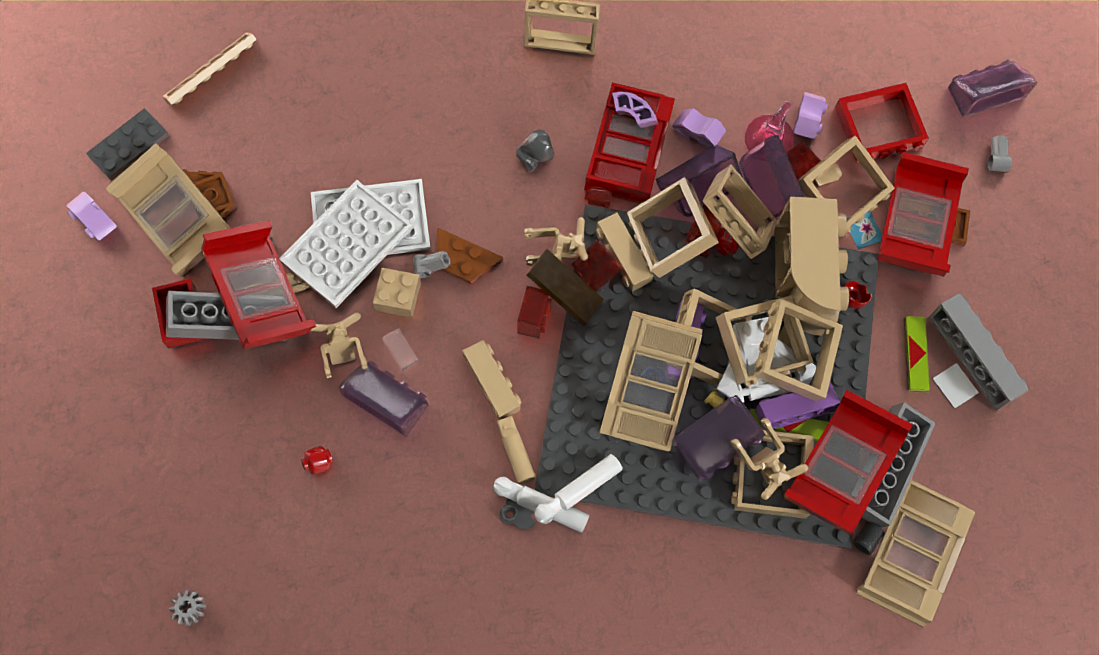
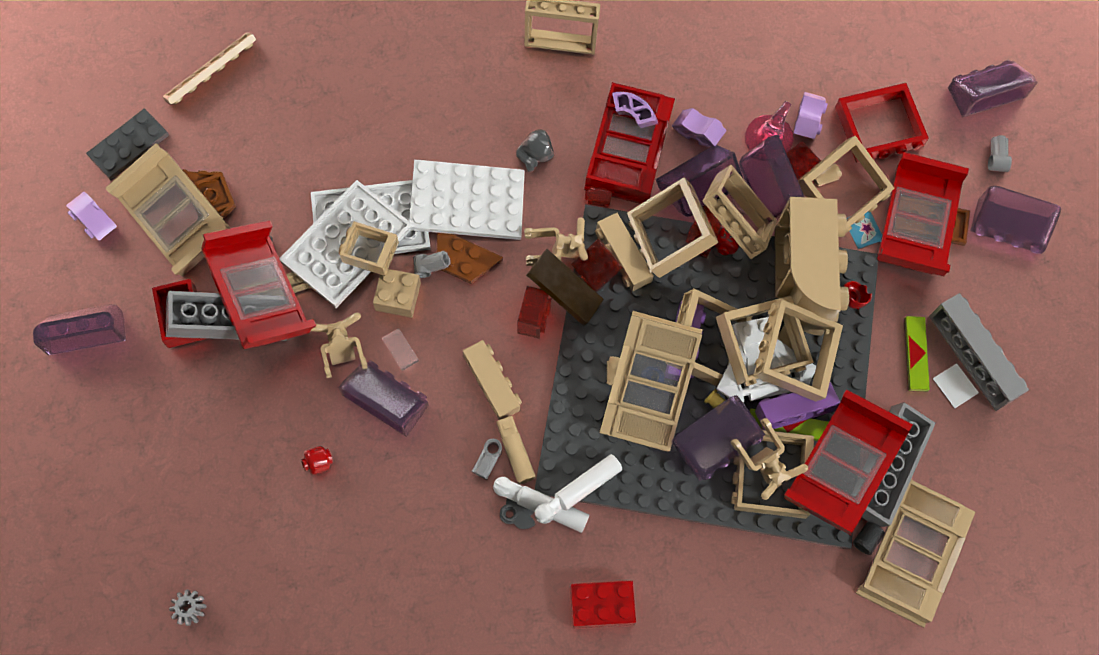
(80, 329): none -> clear purple windscreen
(385, 258): none -> tan window
(467, 199): none -> white plate
(487, 460): none -> light grey piece
(602, 604): none -> red brick
(612, 366): none -> tan cone
(1015, 219): none -> clear purple windscreen

